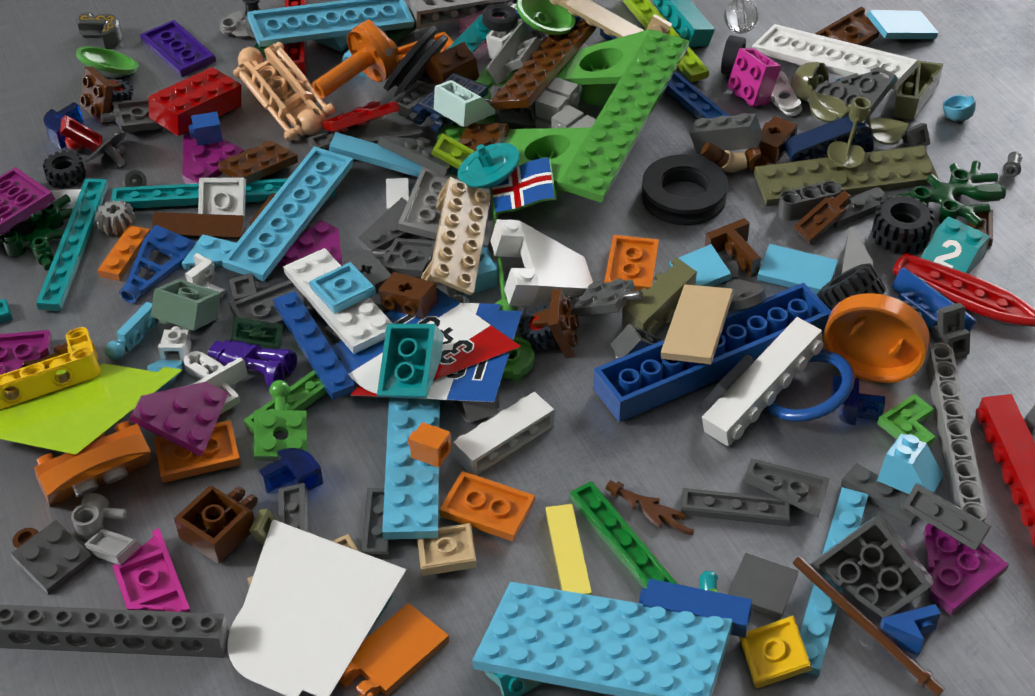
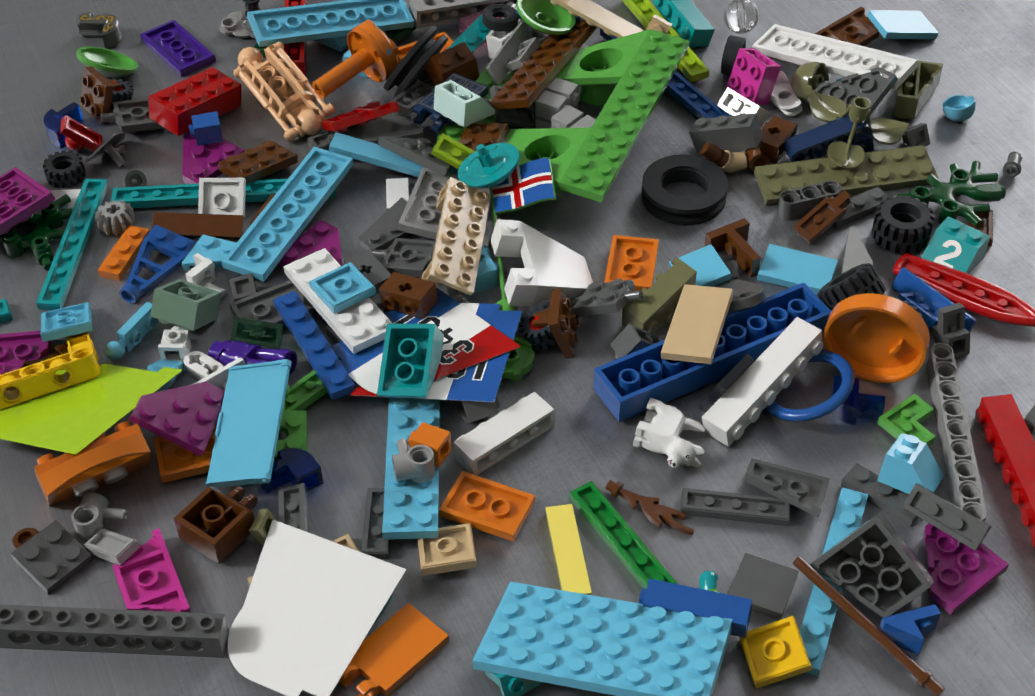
(66, 322): none -> medium azure tile
(249, 424): none -> medium azure door
(413, 463): none -> light grey piece
(662, 432): none -> white animal
(737, 104): none -> white brick

